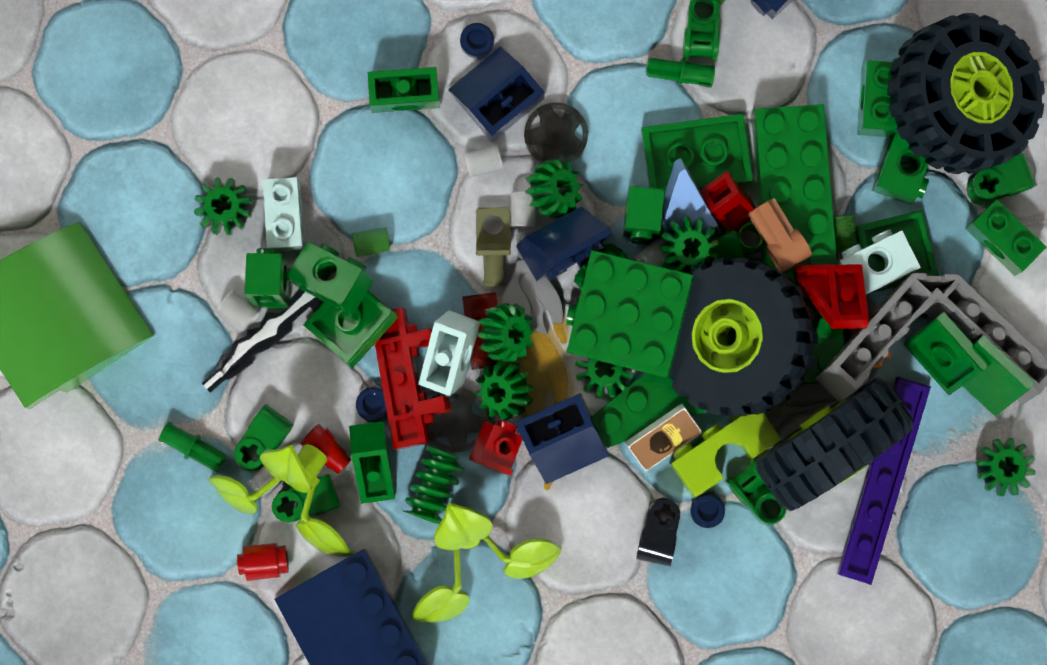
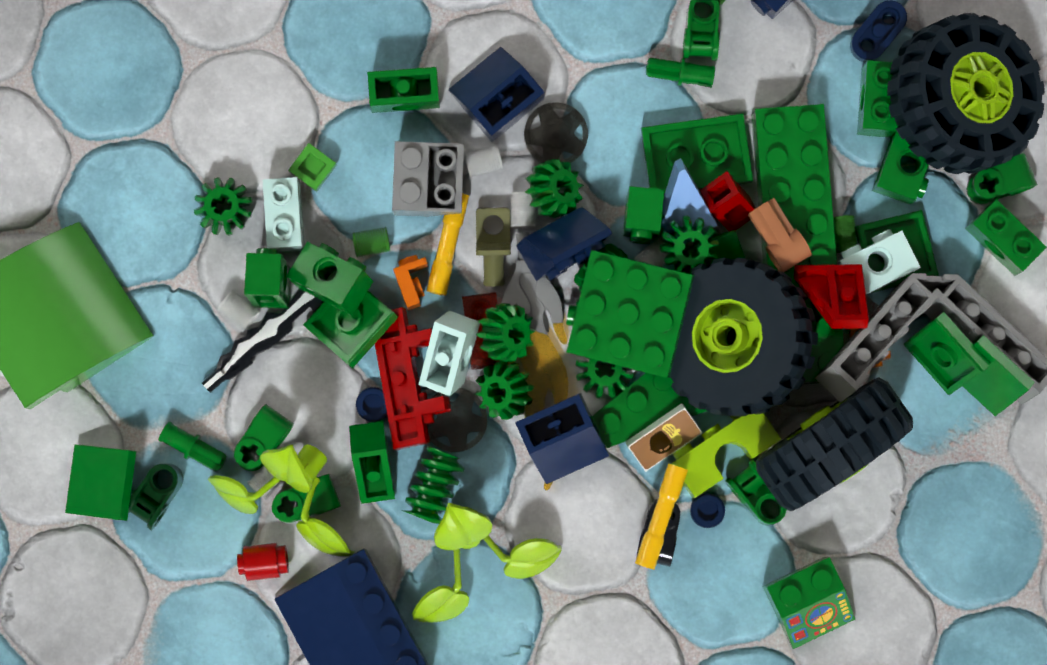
(100, 482): none -> green tile
(153, 496): none -> dark green piece
(312, 167): none -> bright green plate
(327, 443): red cone -> none
(410, 288): none -> orange bracket
(427, 179): none -> light grey slope
(442, 265): none -> yellow piece
(477, 40): dark blue tile -> none
(487, 451): red brick -> none
(654, 537): none -> yellow piece
(747, 249): bright green piece -> none
(810, 602): none -> green slope
(877, 31): none -> dark blue plate
(881, 492): dark purple tile -> none
(1014, 459): green gear -> none

